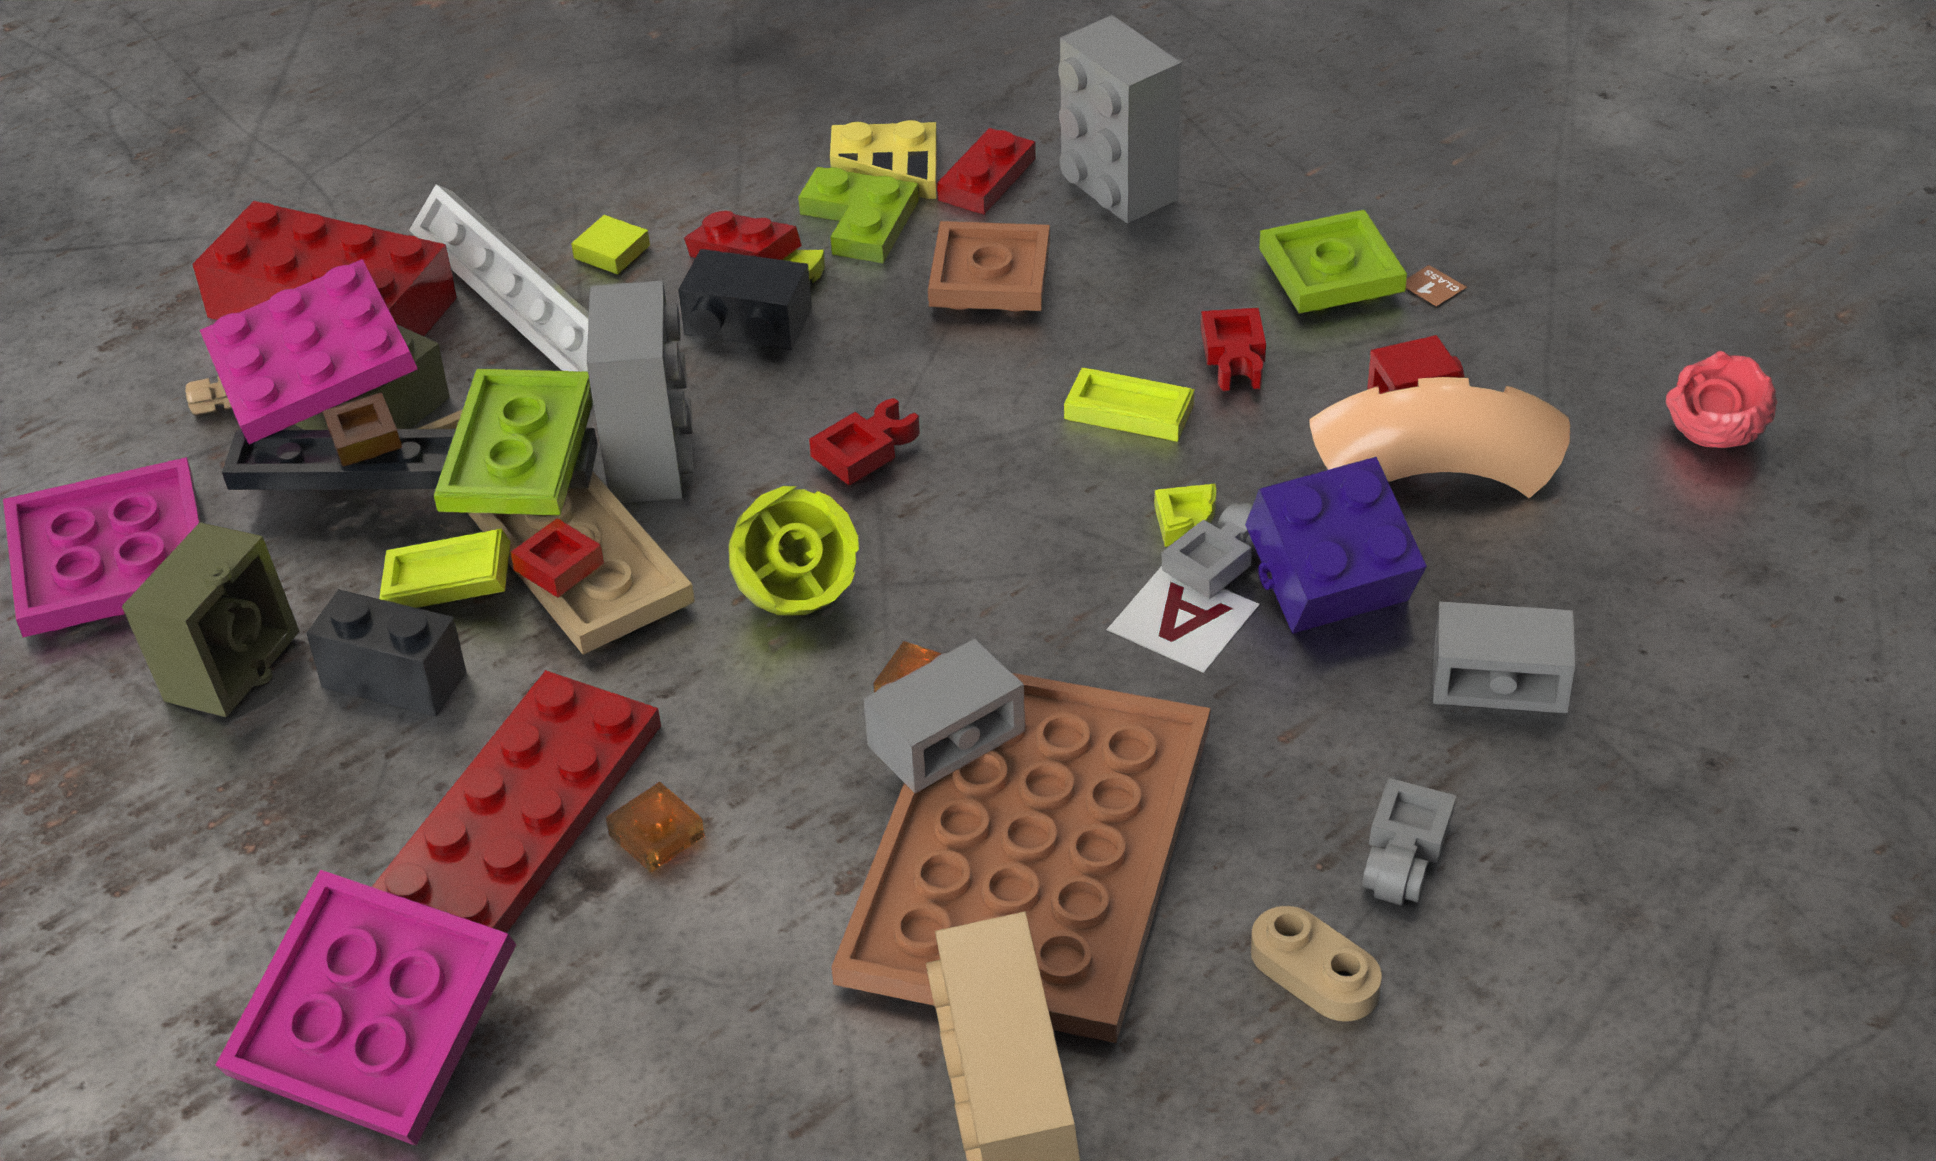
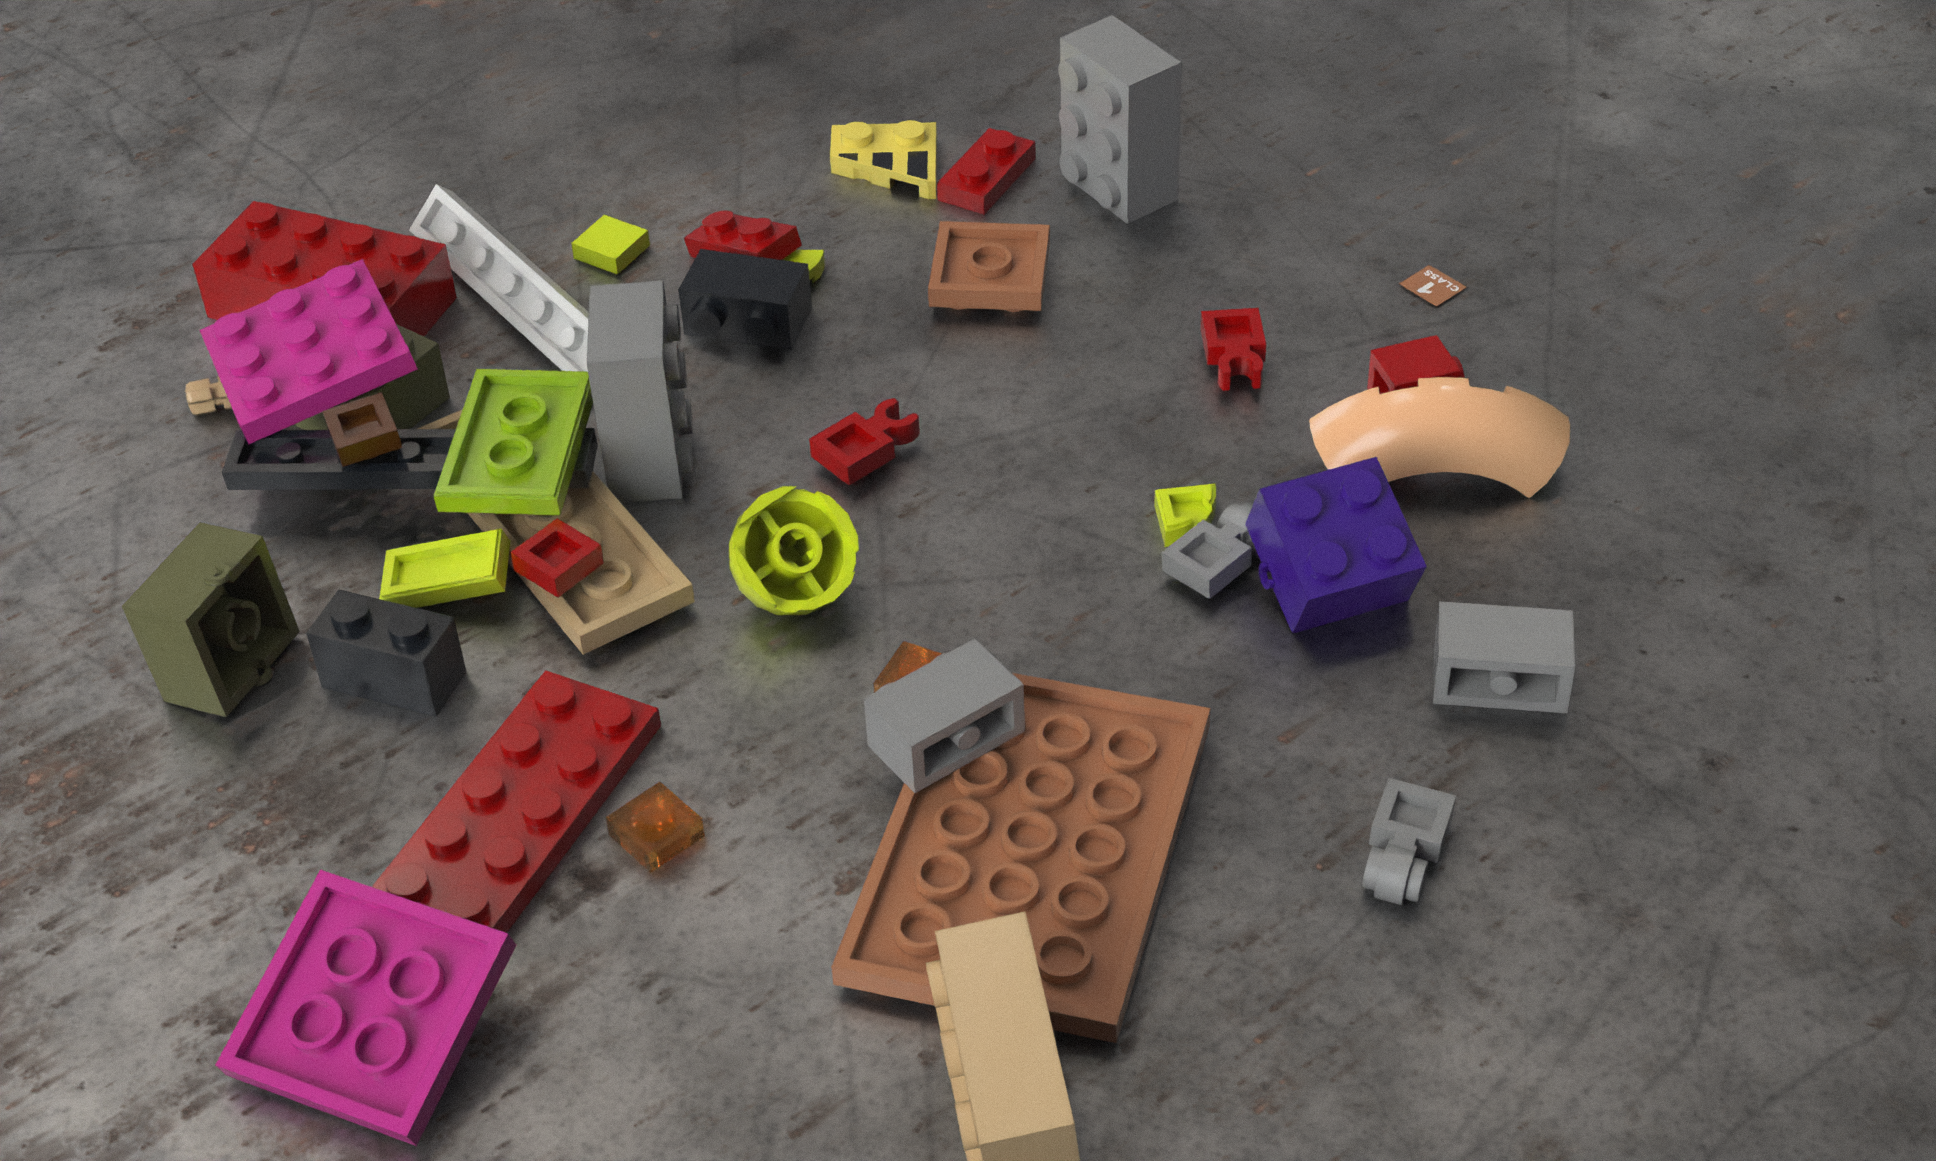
(94, 542): dark pink plate -> none
(867, 207): lime plate -> none
(1129, 404): neon yellow tile -> none
(1182, 621): white sticker -> none
(1309, 961): tan plate -> none
(1332, 261): lime plate -> none
(1722, 401): coral hair -> none

